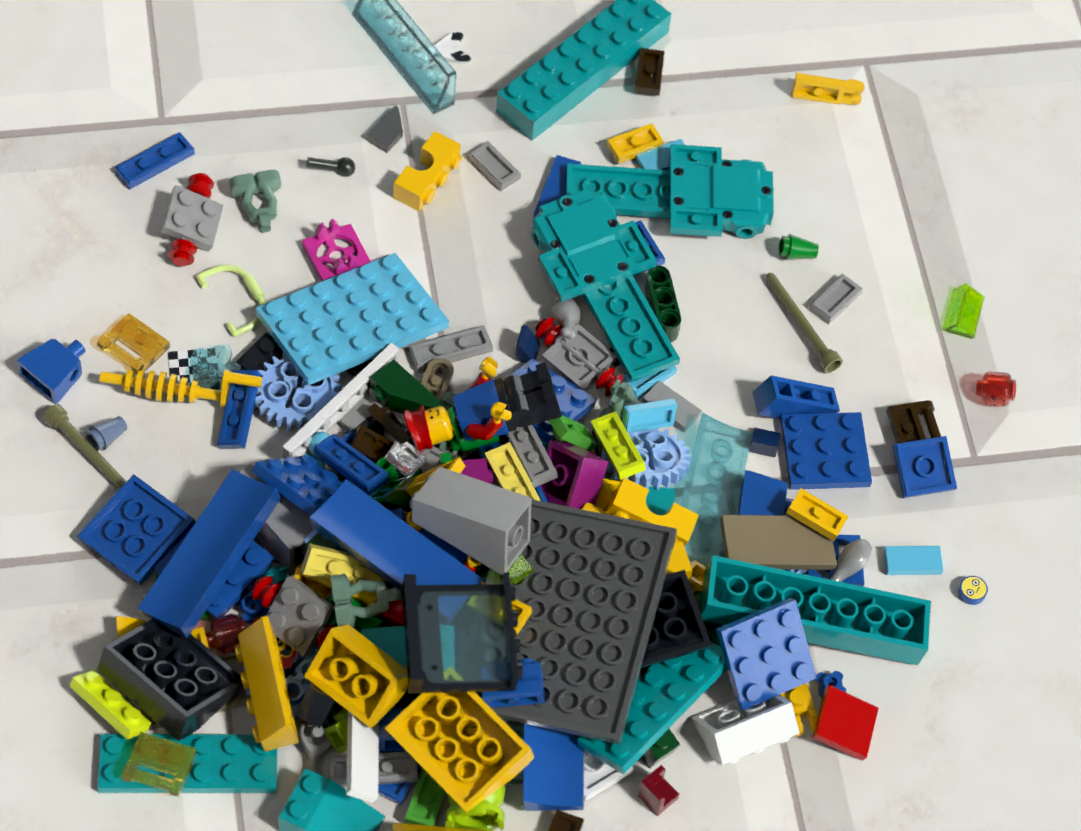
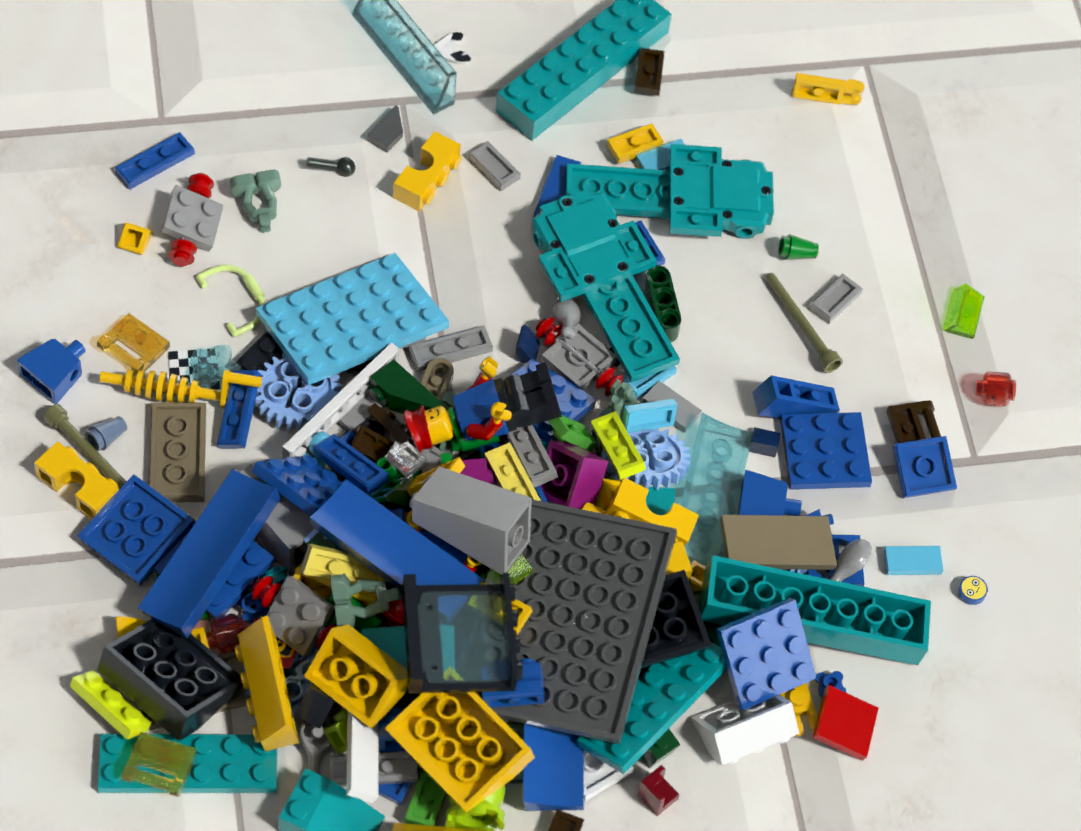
(63, 466): none -> yellow arch
(134, 238): none -> yellow slope
(178, 451): none -> dark tan tile
(328, 236): dark pink piece -> none
(817, 514): yellow plate -> none

